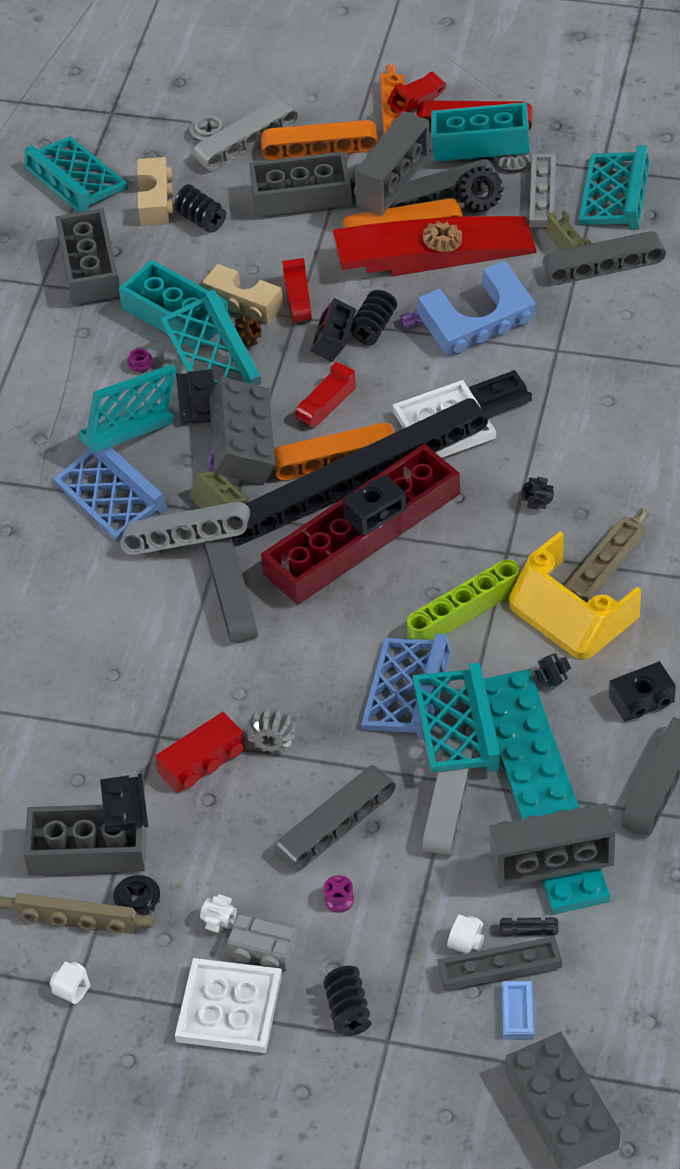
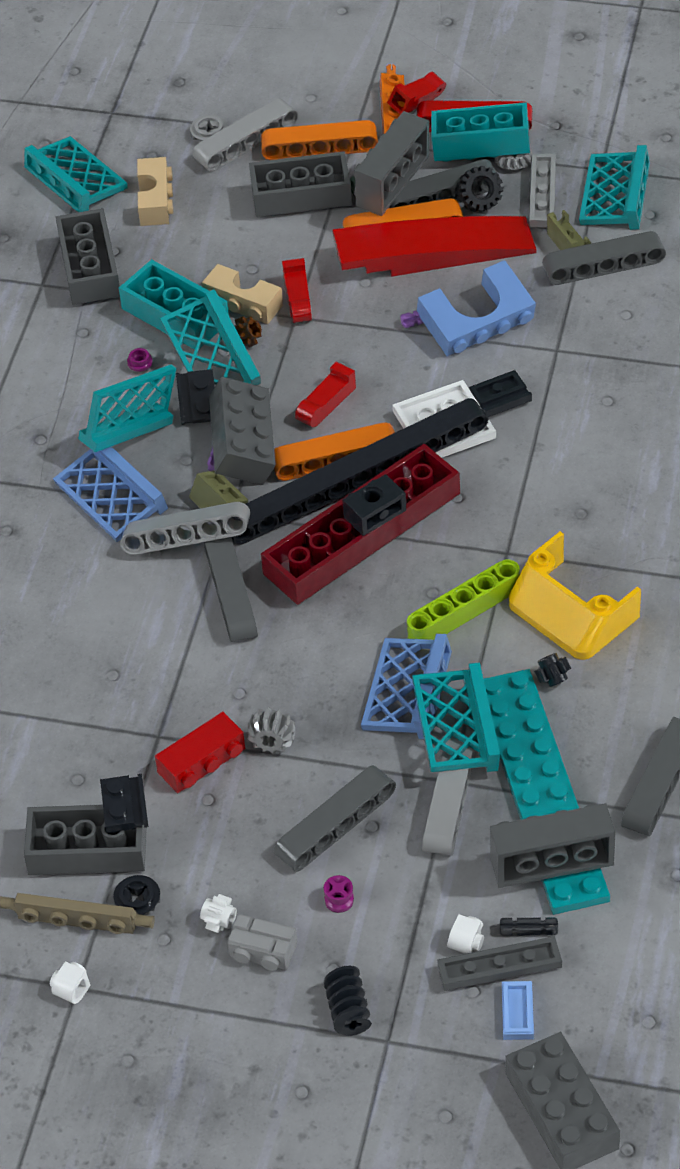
(199, 208): black piece -> none
(228, 1005): white plate -> none
(333, 330): black brick -> none
(373, 316): black piece -> none
(442, 243): medium nougat gear -> none
(537, 493): black gear -> none
(608, 556): dark tan plate -> none
(642, 691): black brick -> none

